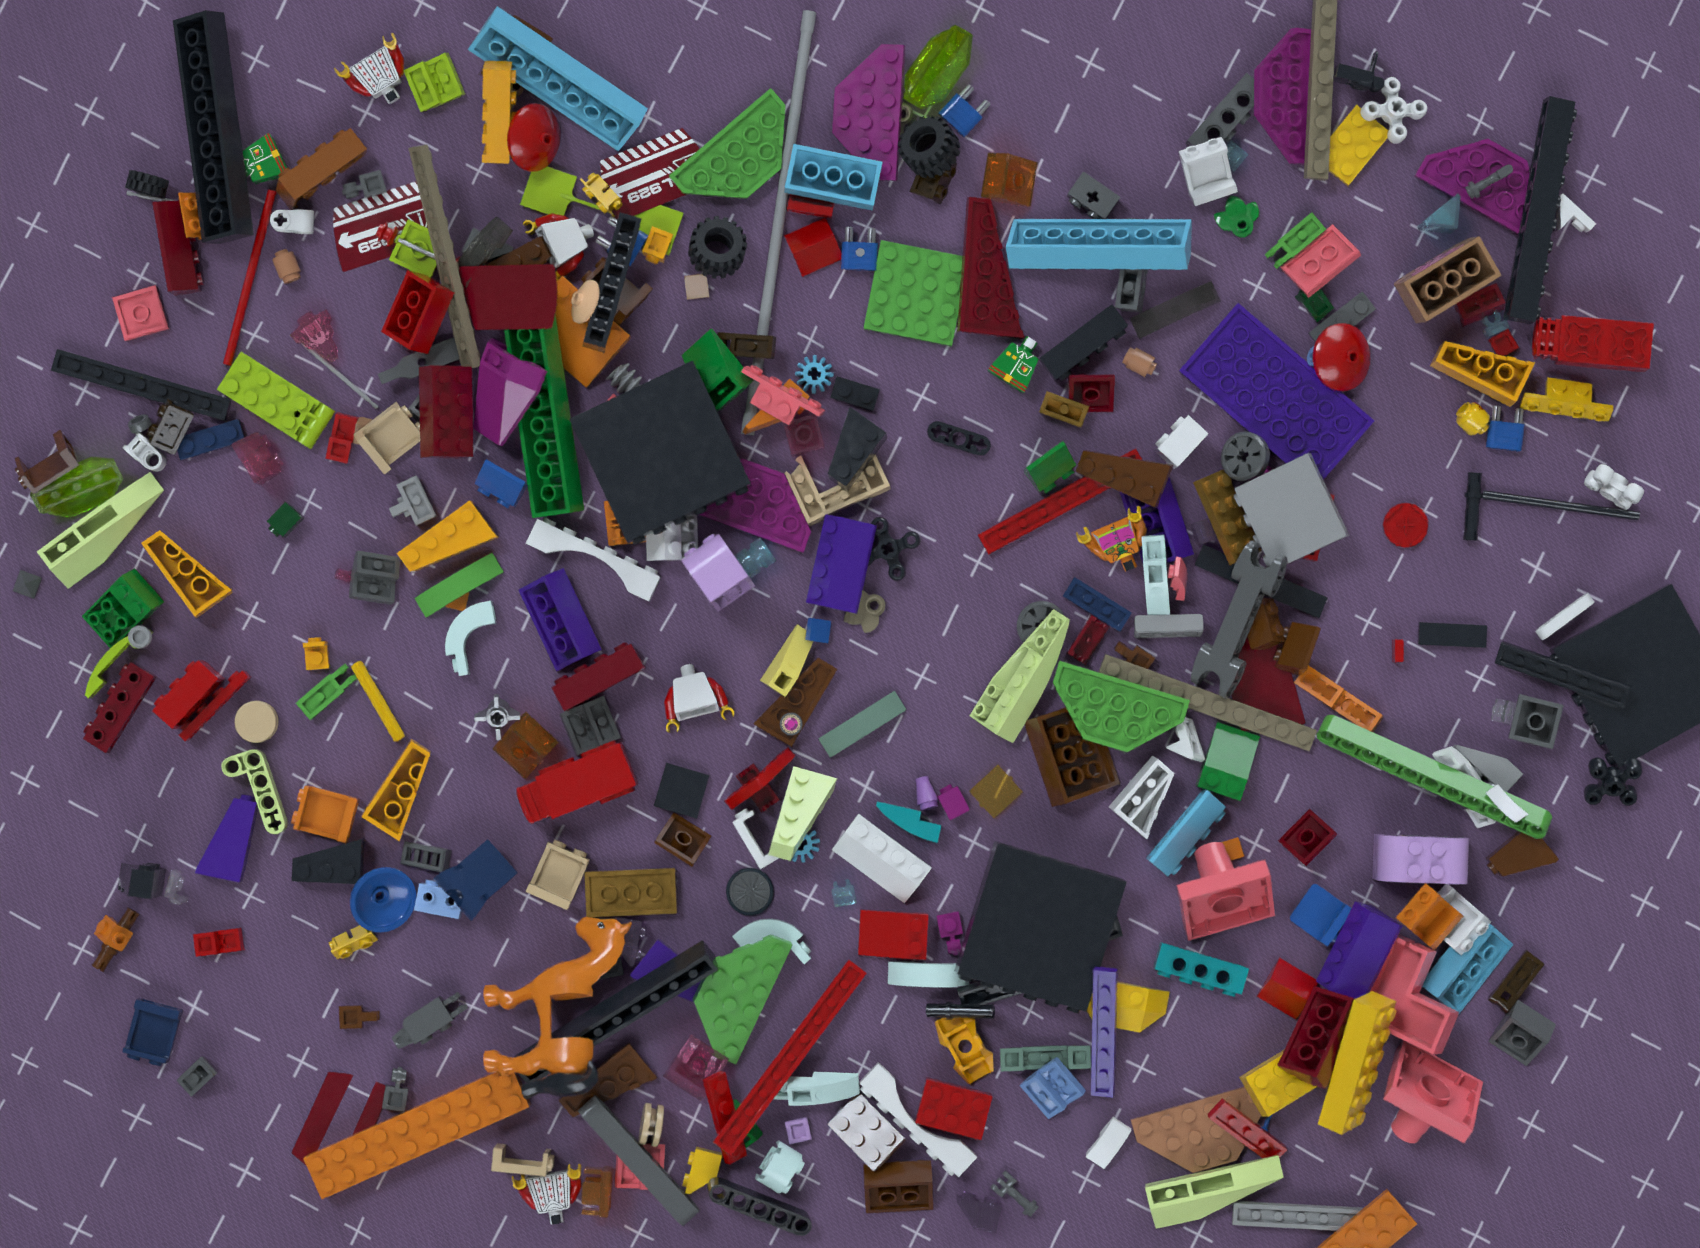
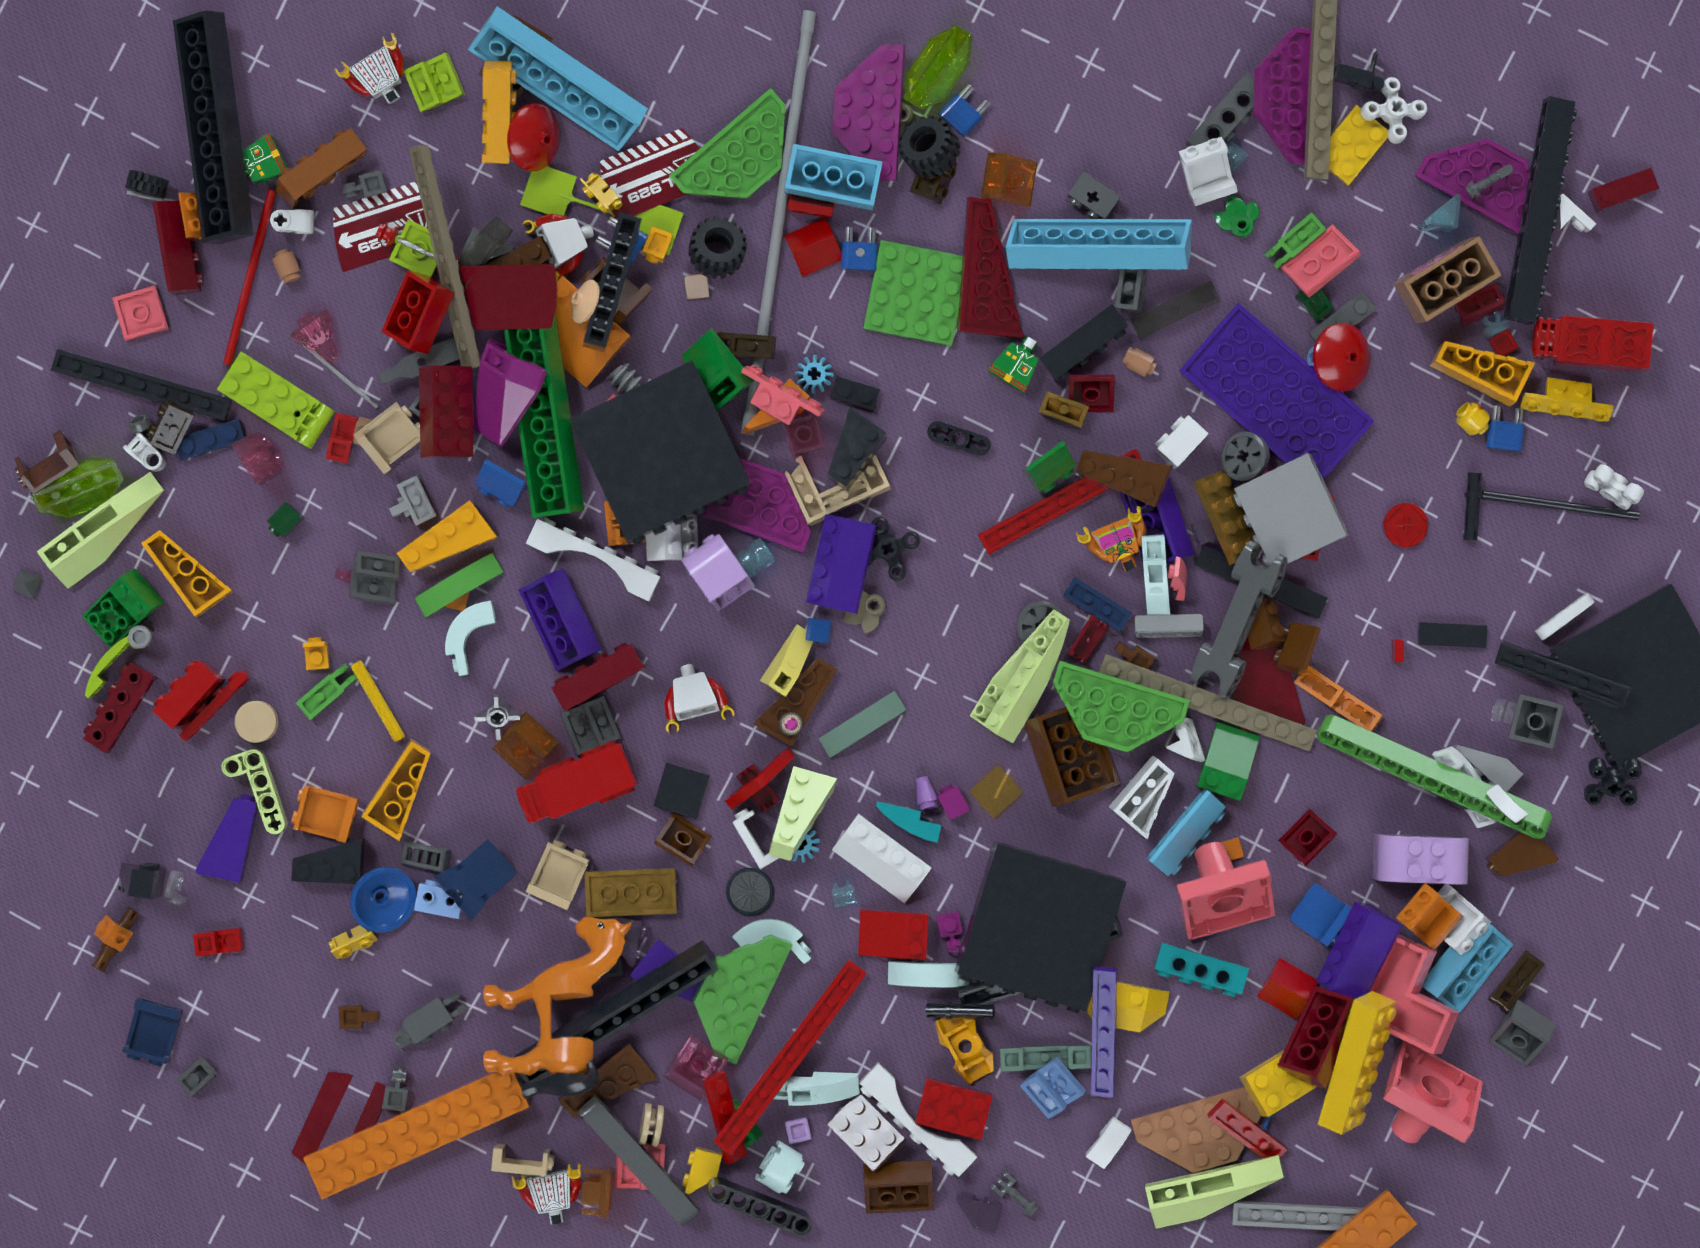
(1623, 189): none -> dark red slope

